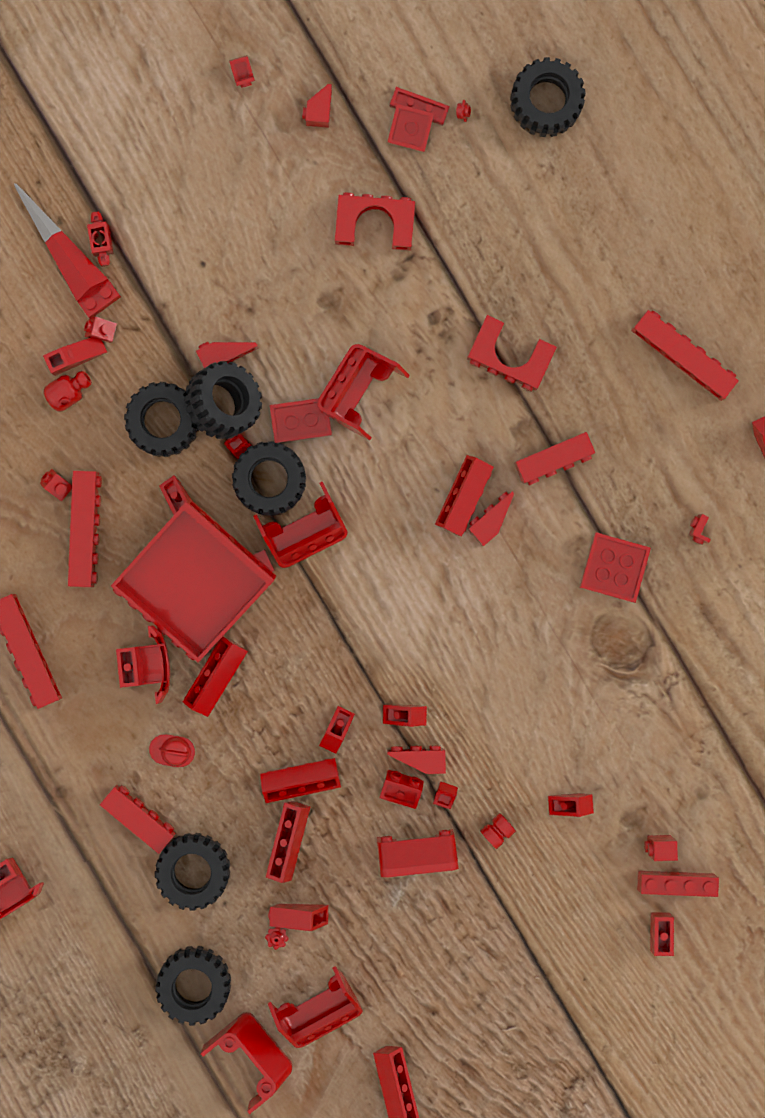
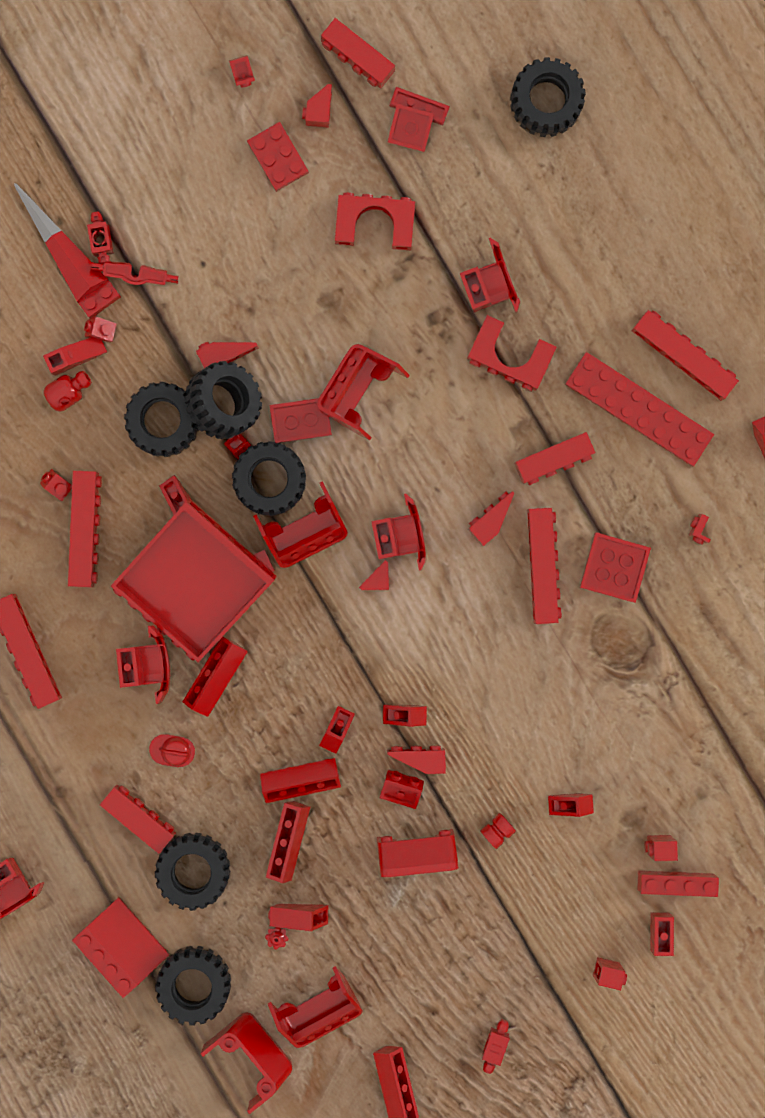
(120, 947): none -> red slope
(124, 270): none -> red piece
(277, 156): none -> red plate
(357, 53): none -> red brick
(378, 579): none -> red slope
(401, 535): none -> red piece
(445, 795): red slope -> none
(463, 110): red plate -> none
(464, 495): red brick -> none
(490, 283): none -> red piece
(495, 1046): none -> red piece
(543, 566): none -> red brick
(609, 974): none -> red brick
(639, 409): none -> red plate

